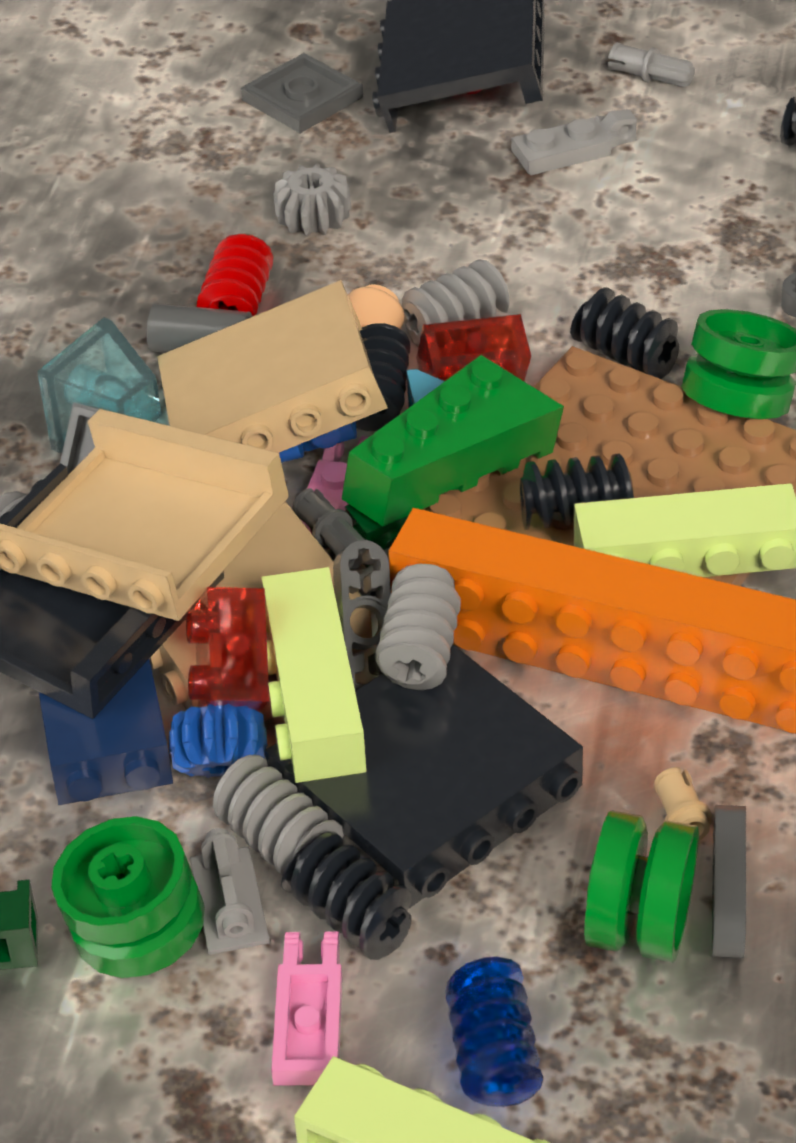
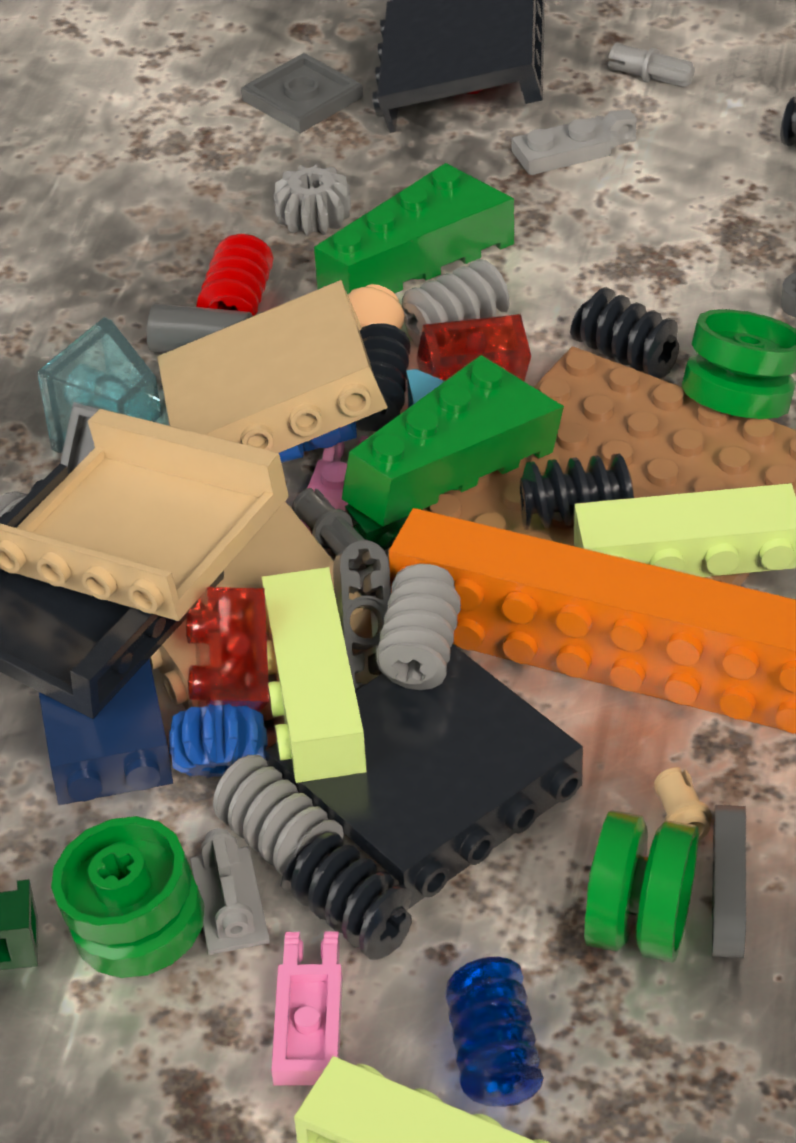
(418, 232): none -> green wedge

